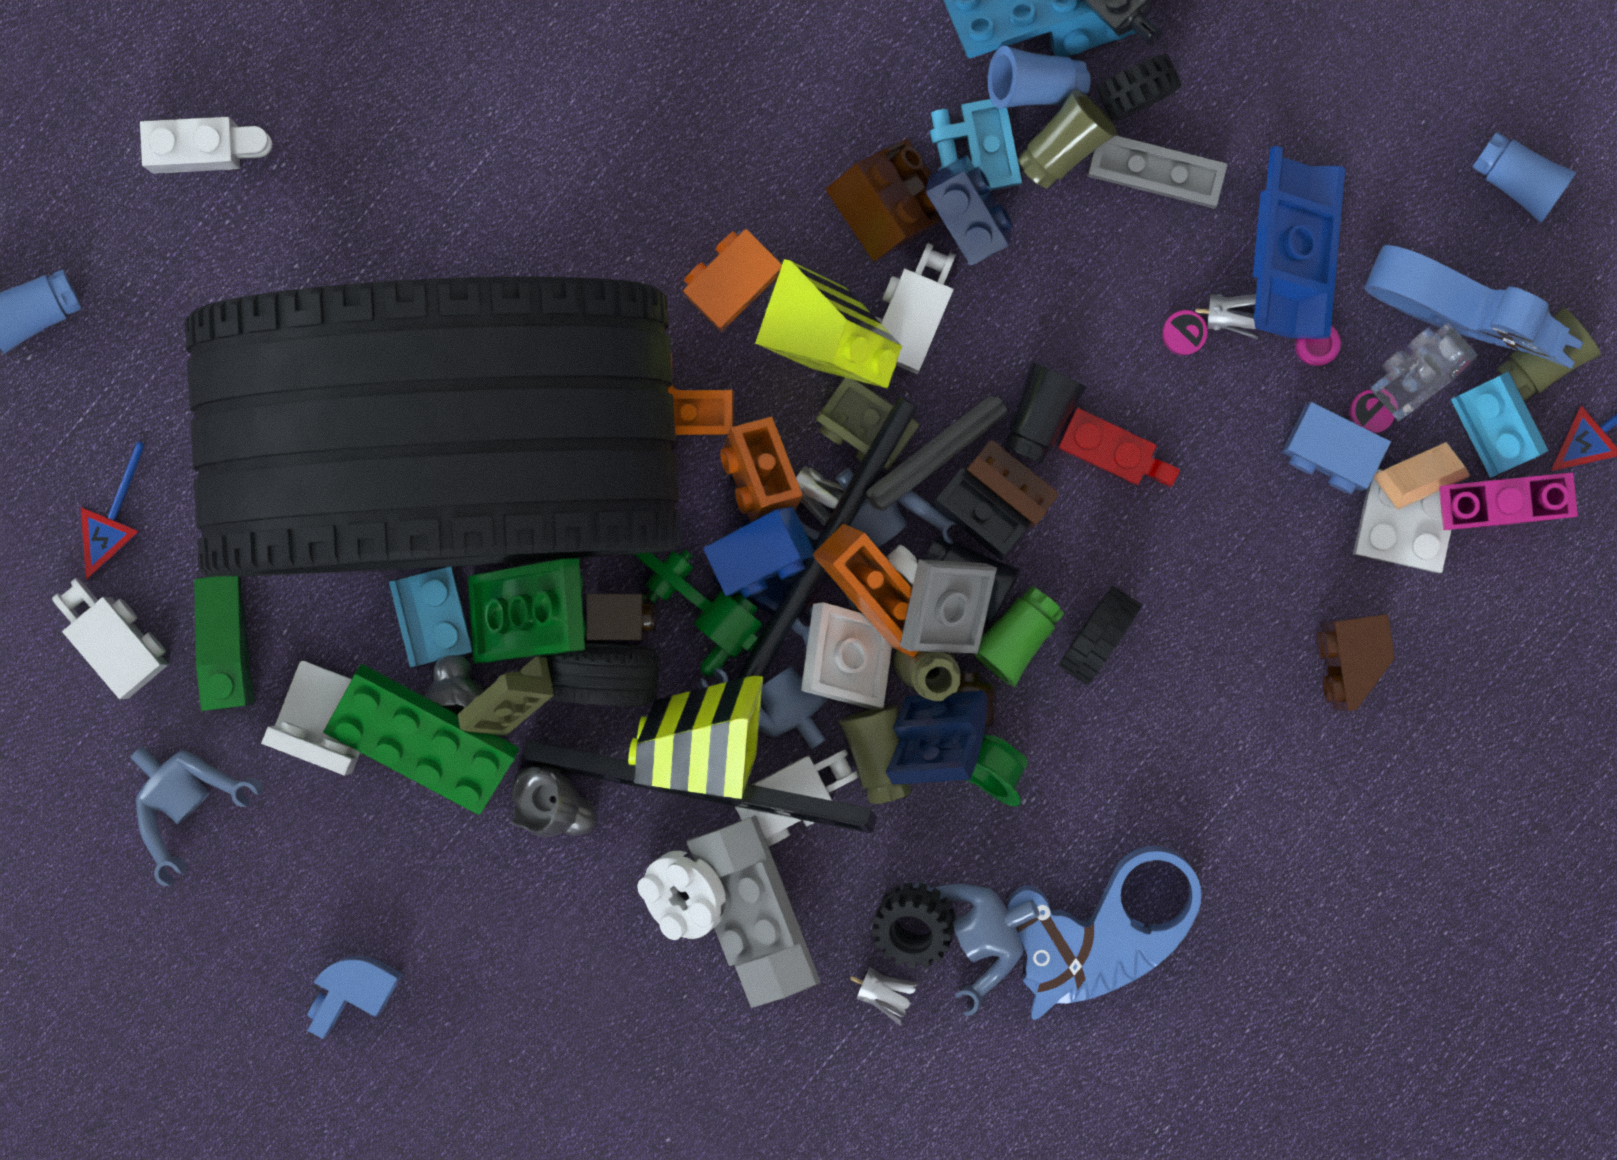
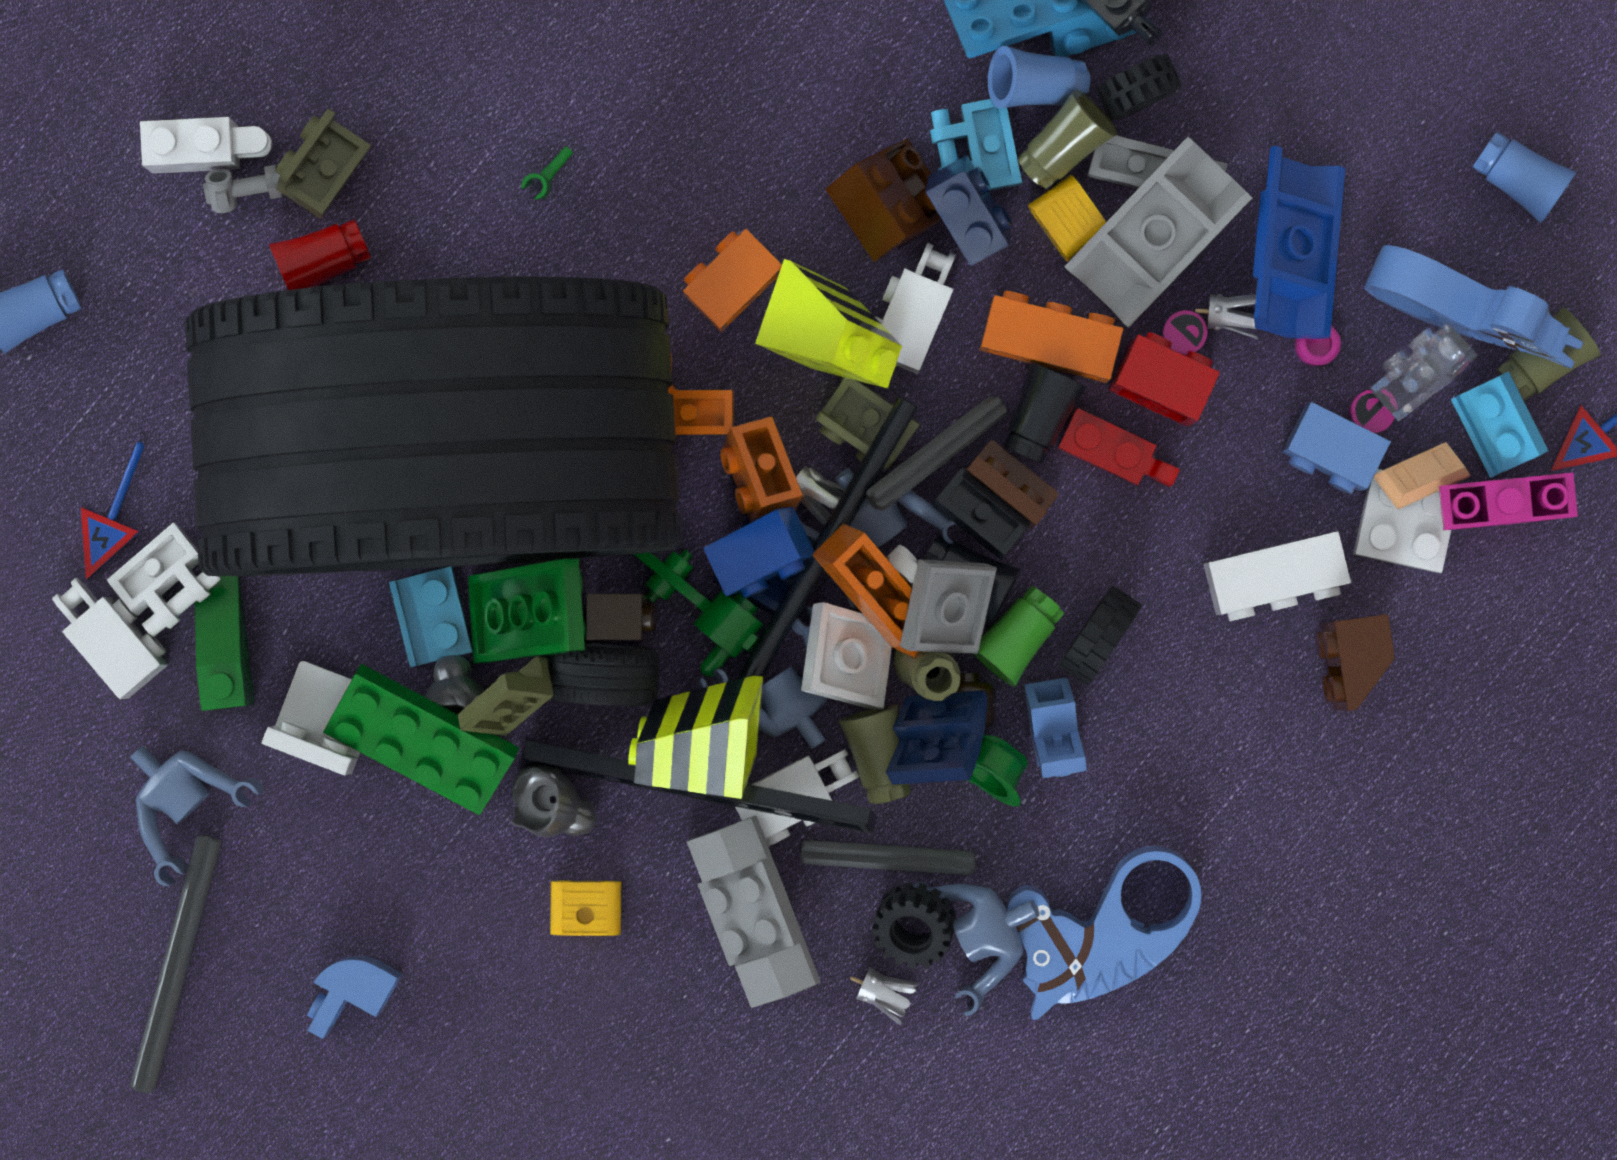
(155, 571): none -> white plate
(175, 963): none -> dark grey axle
(222, 190): none -> light grey bar
(320, 255): none -> red plant
(321, 164): none -> olive bracket
(547, 173): none -> green hand
(585, 908): none -> yellow piece
(674, 914): white plate -> none
(888, 857): none -> dark grey axle
(1051, 336): none -> orange brick
(1054, 728): none -> medium blue brick
(1067, 216): none -> yellow piece
(1158, 231): none -> light grey piece
(1165, 379): none -> red brick
(1277, 576): none -> white brick

